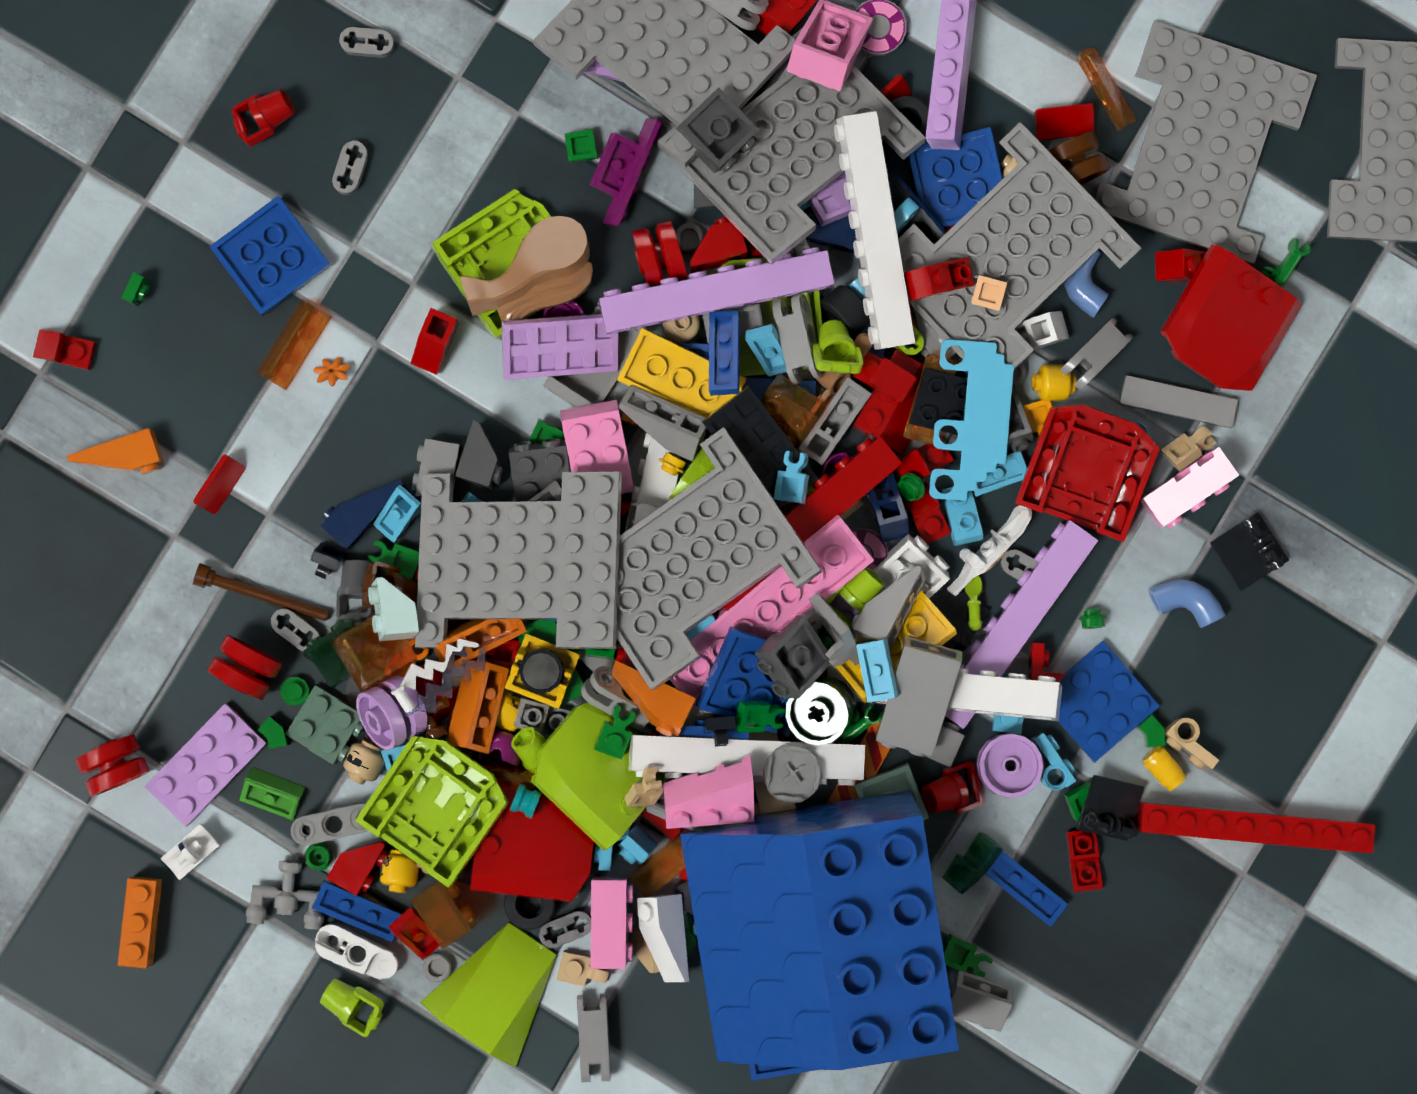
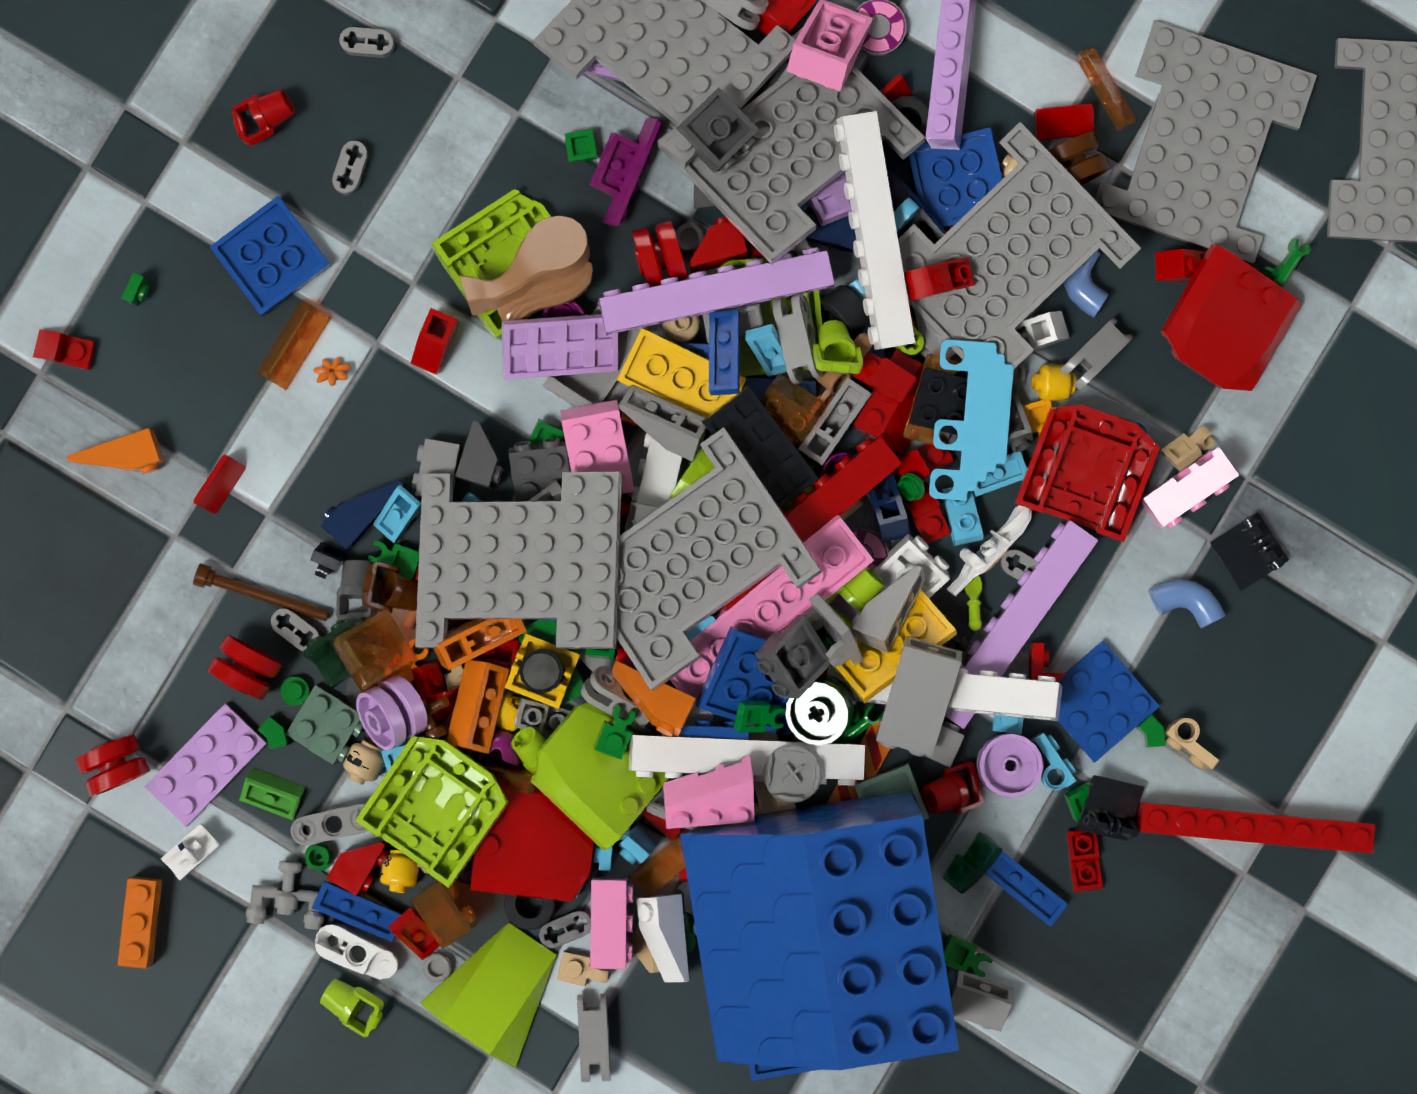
(394, 612): light aqua slope -> none
(448, 670): piece -> none
(525, 801): teal wheel -> none
(645, 791): tan plate -> none
(672, 464): yellow plate -> none
(719, 727): black tile -> none
(791, 484): medium azure plate -> none
(877, 670): medium azure plate -> none
(989, 293): light nougat plate -> none
(1093, 619): green plate -> none
(1164, 768): yellow piece -> none
(1178, 401): light grey tile -> none

